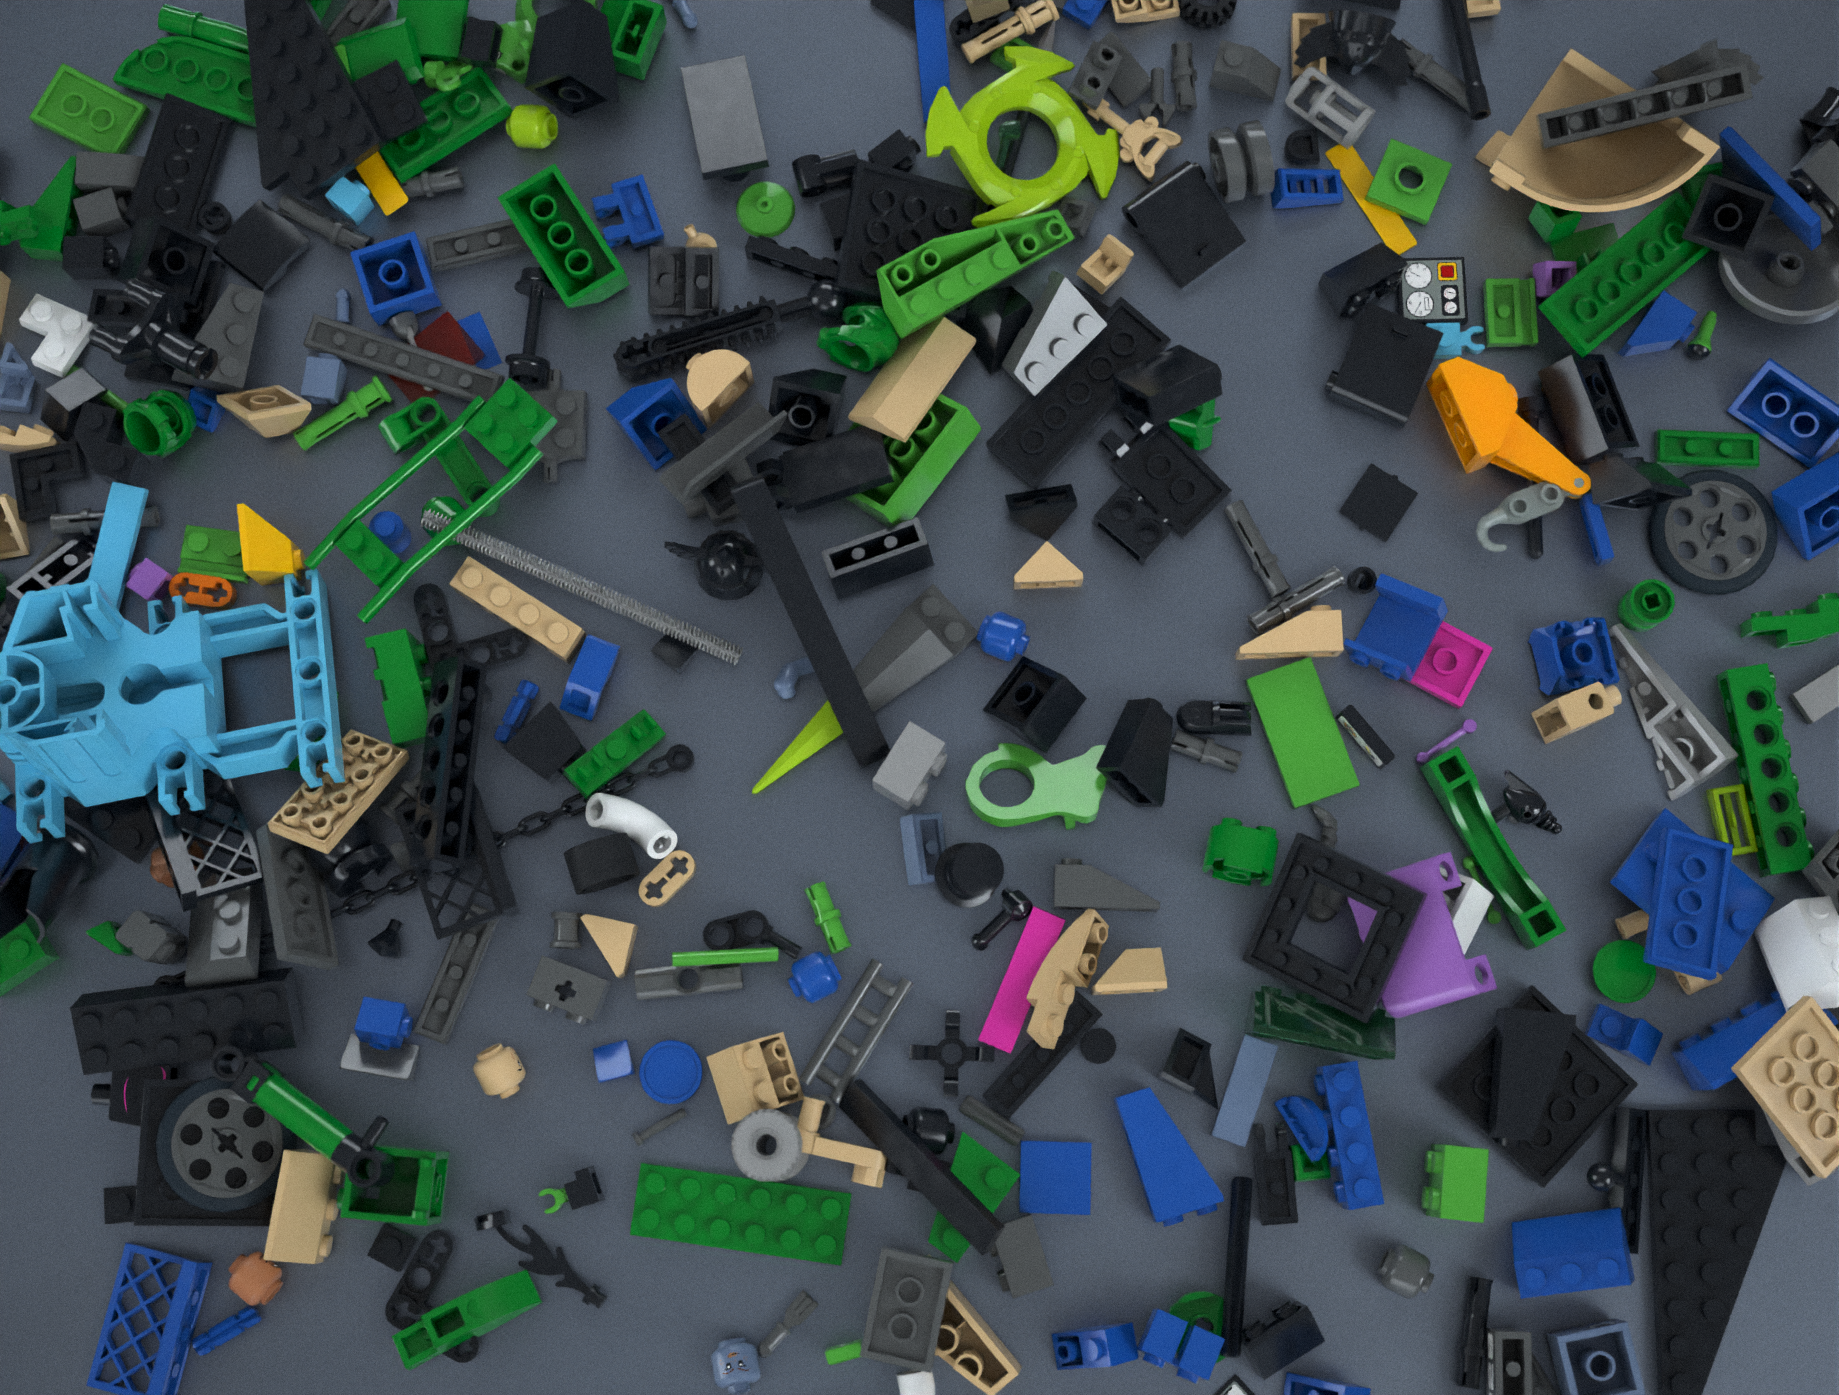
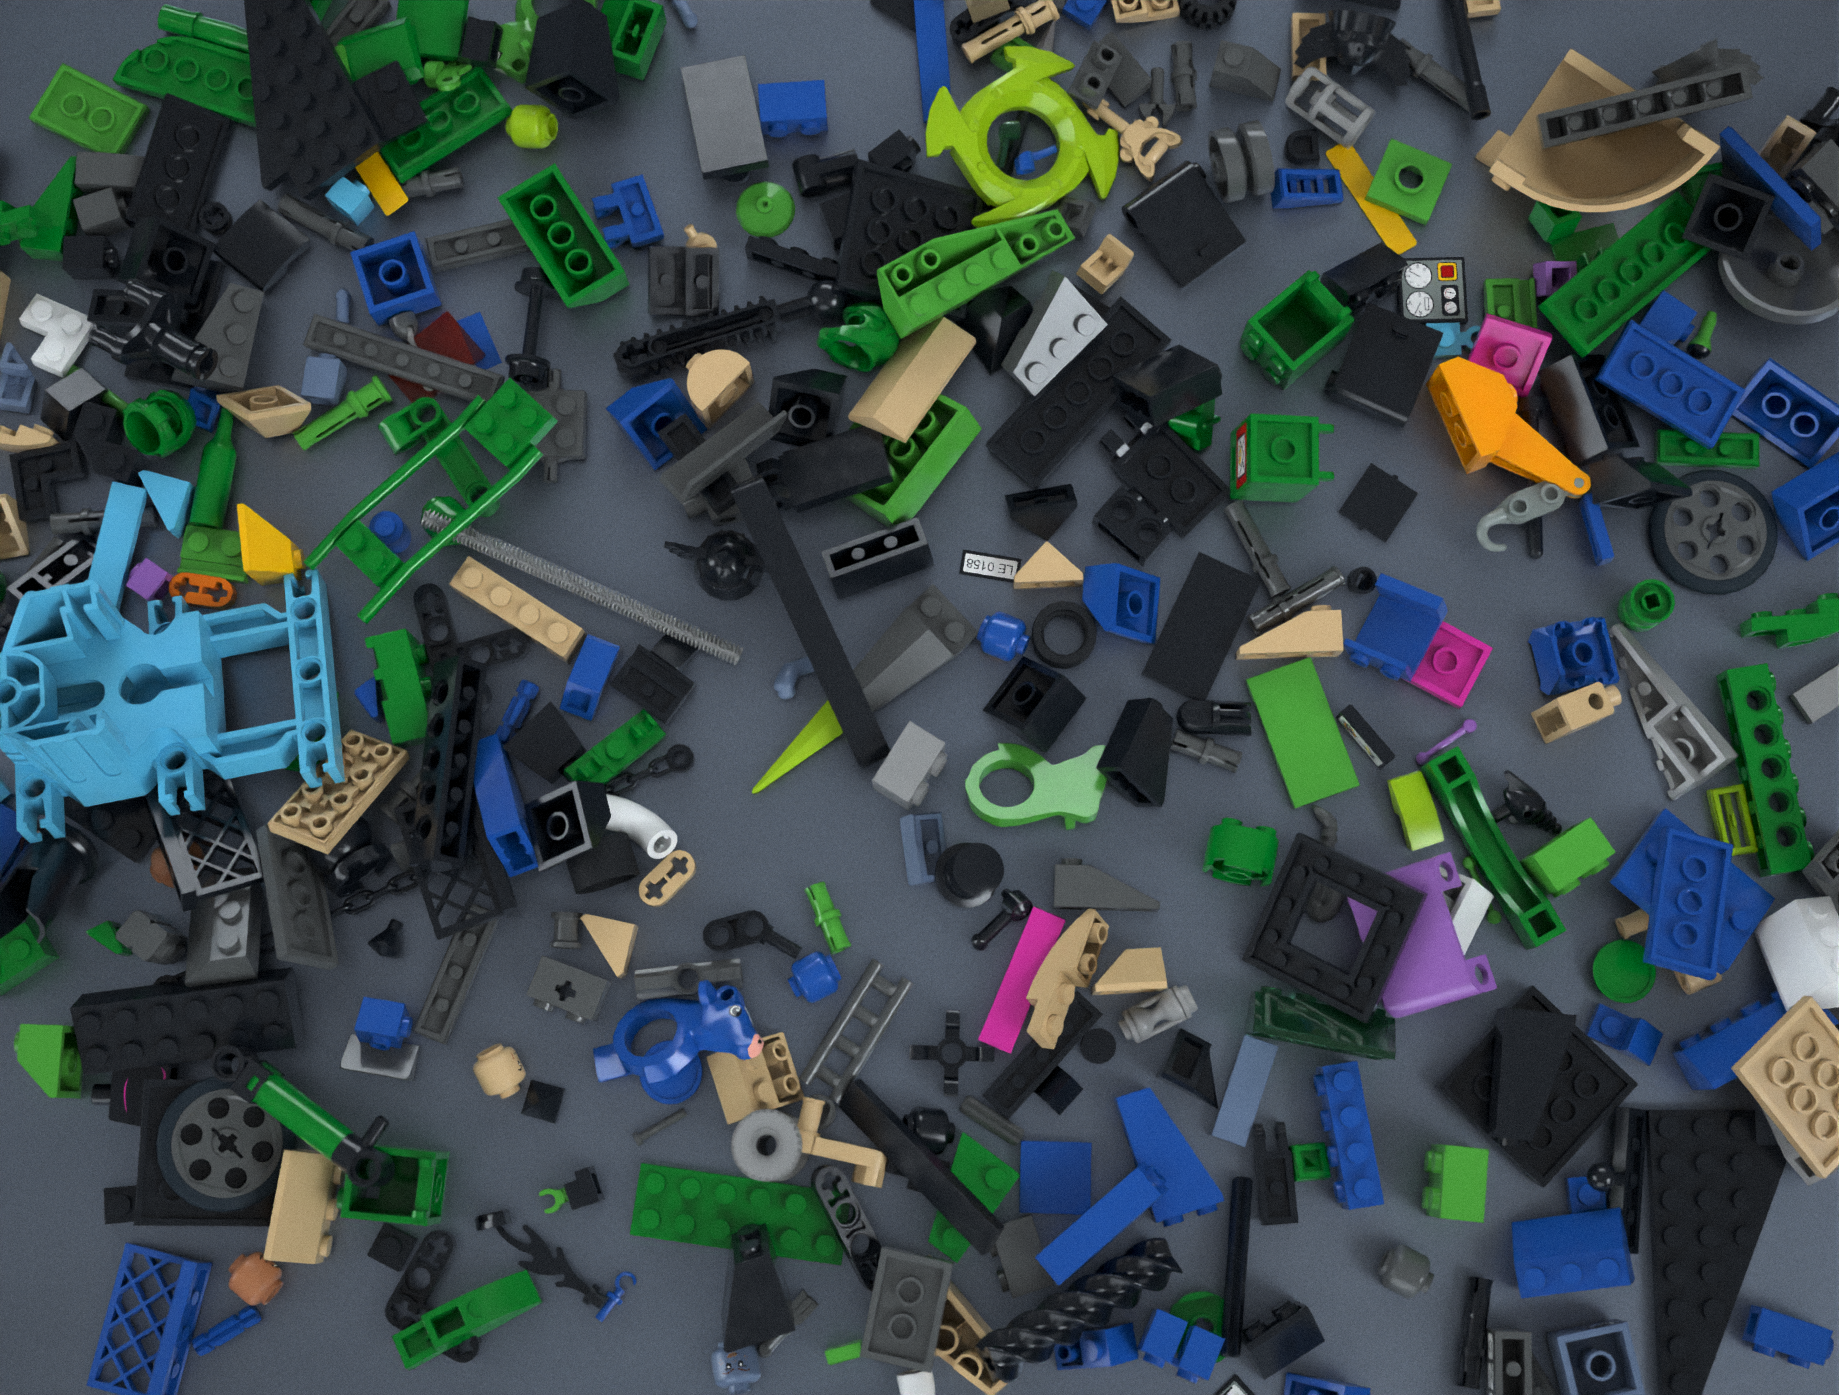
(51, 1058): none -> bright green slope
(171, 498): none -> medium azure slope
(215, 477): none -> green piece
(370, 697): none -> blue slope
(503, 807): none -> blue slope
(543, 1101): none -> black slope
(567, 822): none -> black slope
(614, 1298): none -> blue hand
(653, 684): none -> black plate
(712, 1024): none -> blue animal
(725, 956): bright green bar -> none
(755, 1291): none -> black slope
(792, 108): none -> blue brick
(849, 1230): none -> black beam
(989, 566): none -> sticker
(1024, 162): none -> blue hand
(1058, 1090): none -> black slope
(1067, 609): none -> black tyre
(1085, 1302): none -> black piece
(1102, 1223): none -> blue slope
(1123, 600): none -> blue slope
(1173, 1005): none -> light grey piece
(1201, 627): none -> black tile
(1276, 457): none -> green container
(1296, 330): none -> green container
(1306, 1123): blue tile -> none
(1416, 810): none -> lime slope
(1511, 351): none -> dark pink plate
(1571, 854): none -> bright green brick
(1582, 1196): none -> blue plate
(1670, 384): none -> blue tile
(1781, 1333): none -> blue brick
(1786, 145): none -> tan slope

